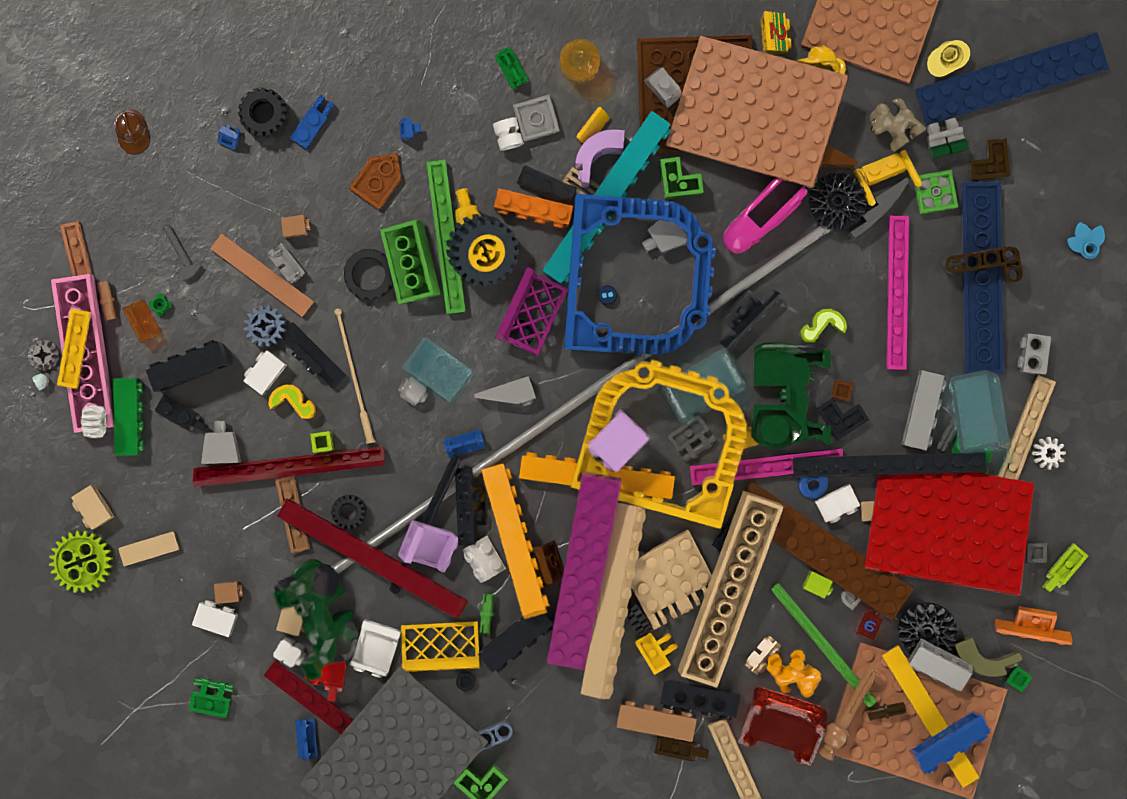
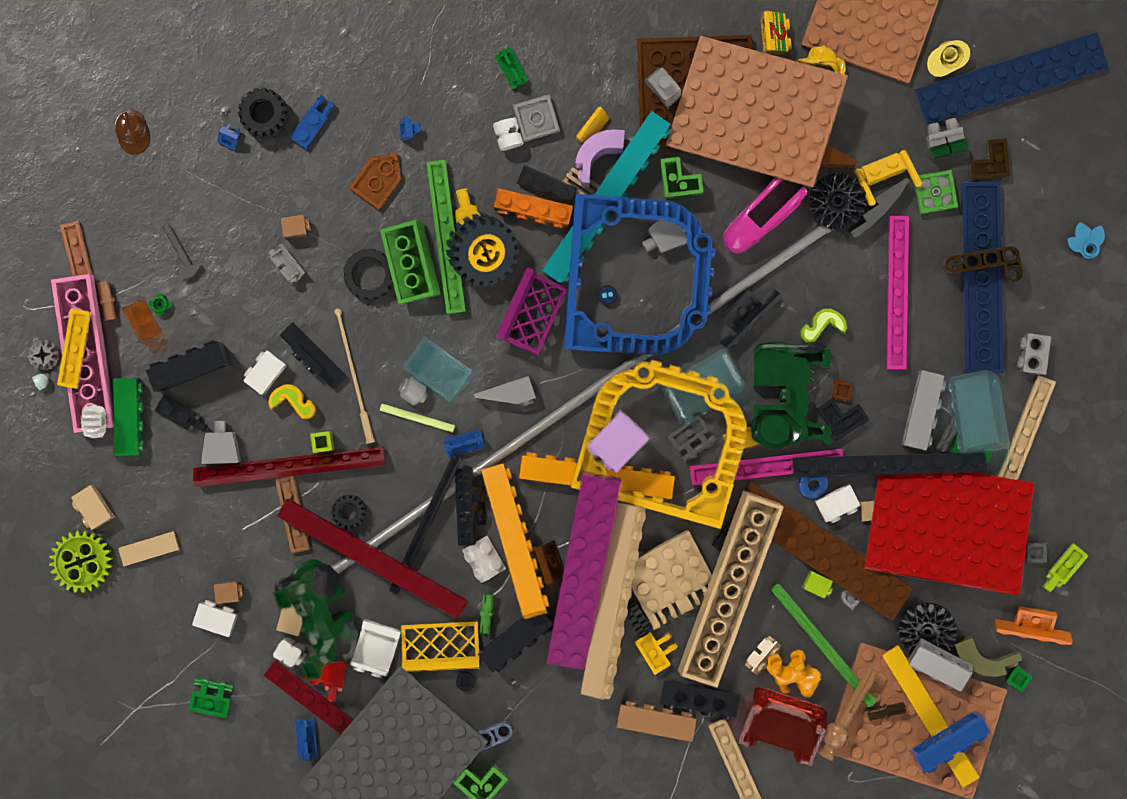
(262, 275): nougat tile -> none
(263, 318): sand blue gear -> none
(416, 417): none -> yellowish green bar
(428, 546): lavender panel -> none
(577, 72): clear yellow wheel -> none
(680, 749): dark brown hinge -> none
(868, 624): clear red brick -> none
(883, 120): dark tan animal -> none
(1055, 455): white gear -> none

